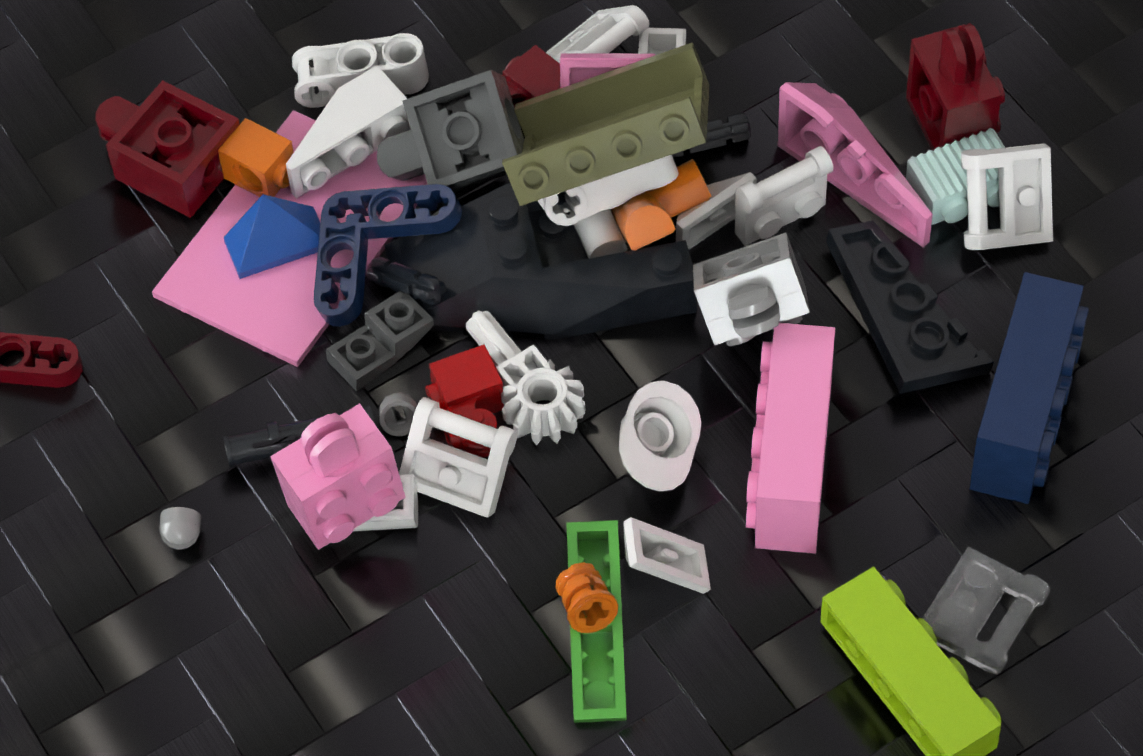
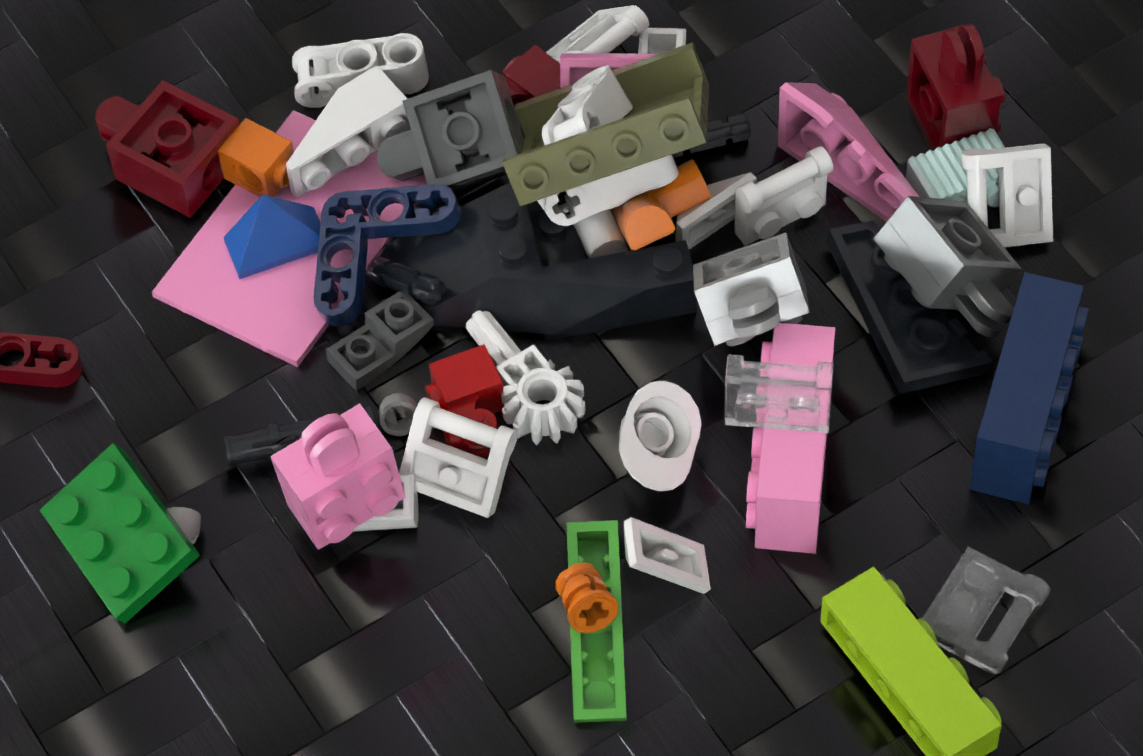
(119, 533): none -> green plate
(591, 103): none -> white piece
(778, 395): none -> clear plate
(950, 260): none -> dark grey brick

